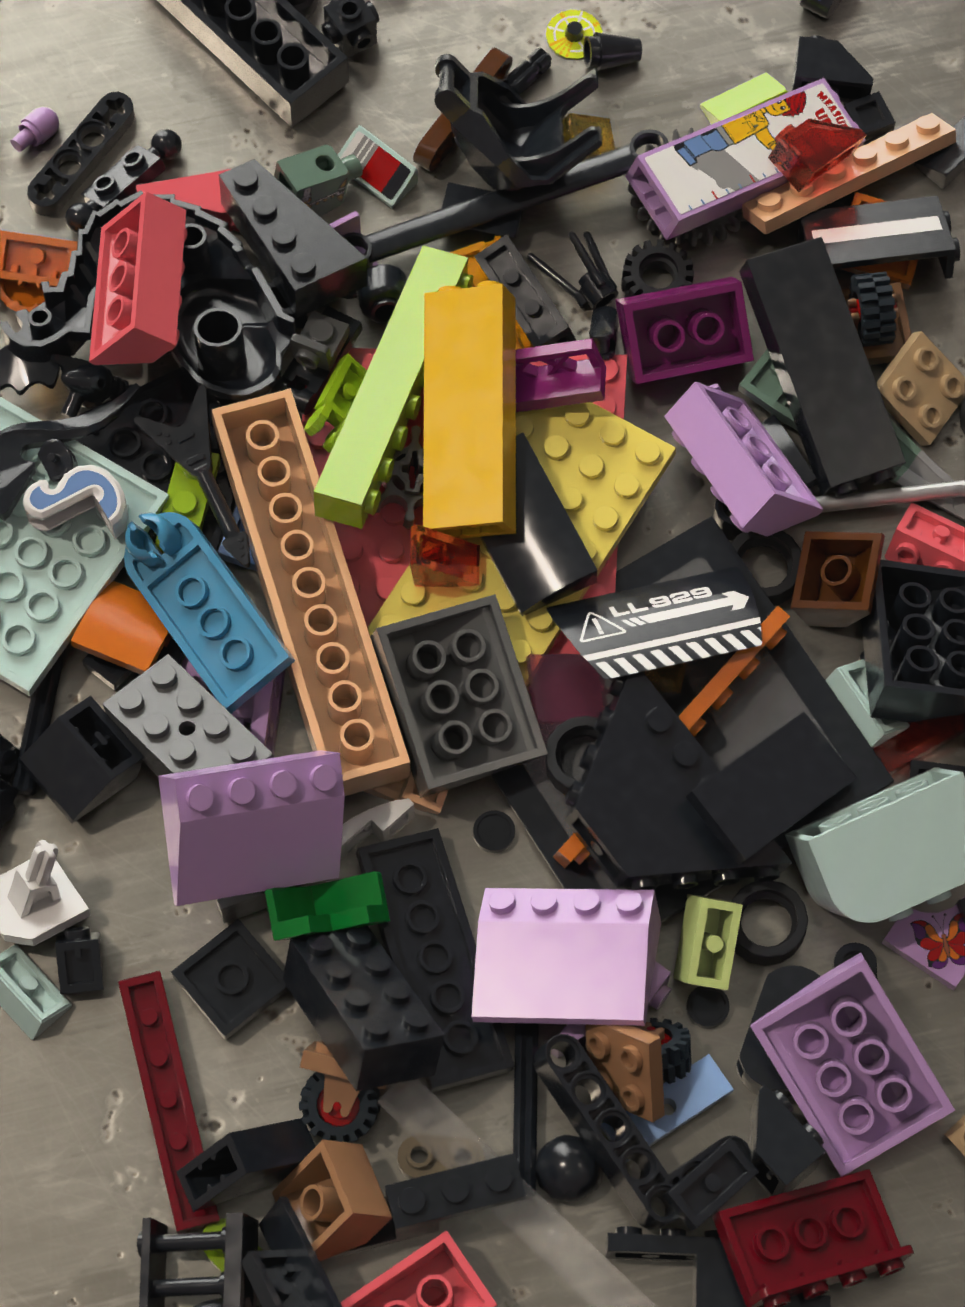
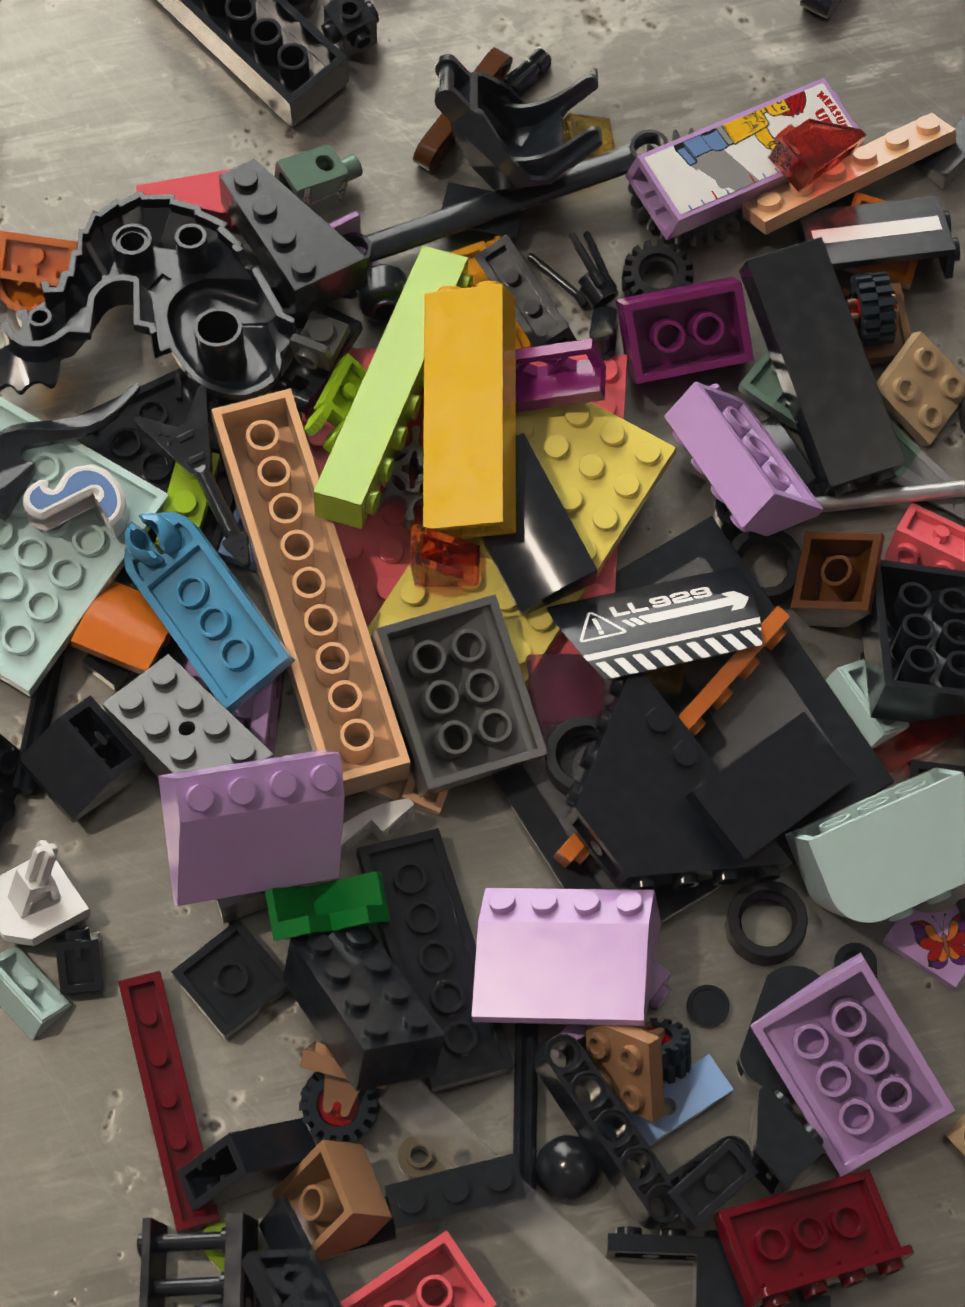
(36, 128): lavender cylinder -> none
(56, 459): black piece -> none
(77, 151): black beam -> none
(87, 383): black piece -> none
(120, 181): black plate -> none
(139, 283): coral slope -> none
(384, 170): slope -> none
(494, 831): black piece -> none
(568, 30): neon yellow piece -> none
(610, 50): black cone -> none
(707, 942): yellowish green brick -> none
(742, 98): lime slope -> none
(830, 60): black slope -> none
(871, 115): black plate -> none

